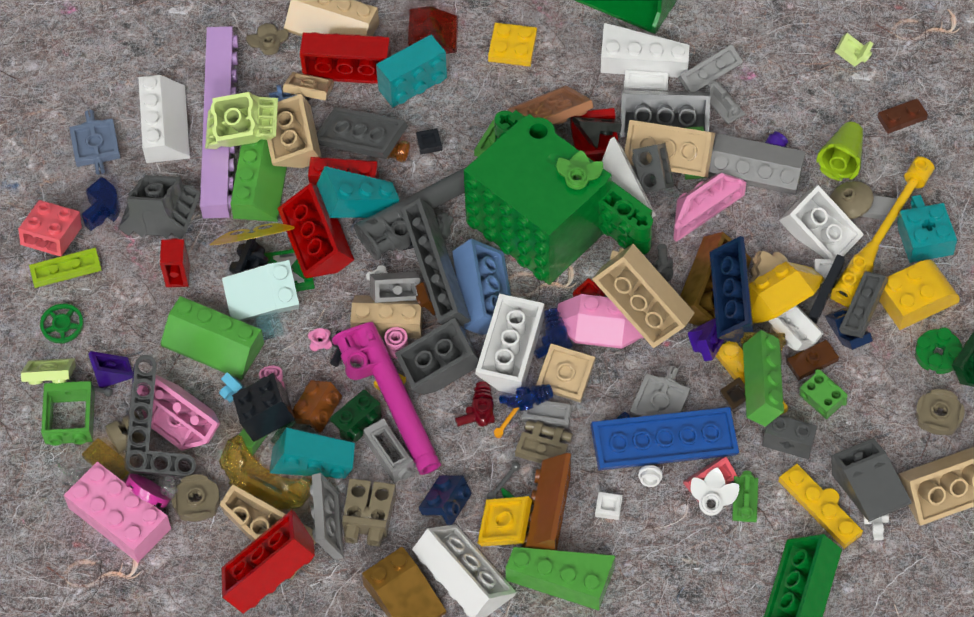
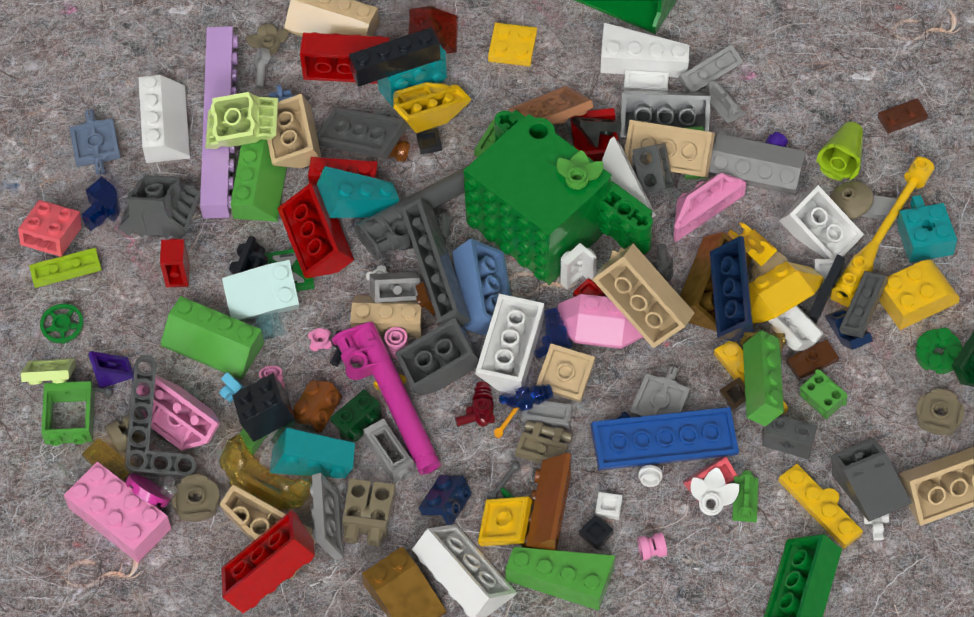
(261, 60): none -> light grey bar
(276, 228): yellow piece -> none
(308, 86): tan plate -> none
(394, 56): none -> black brick
(429, 104): none -> yellow wedge
(577, 263): none -> white bracket
(596, 532): none -> black plate
(652, 546): none -> bright pink wheel
(705, 340): dark purple slope -> none
(756, 245): none -> yellow hinge
(853, 50): yellowish green bracket -> none

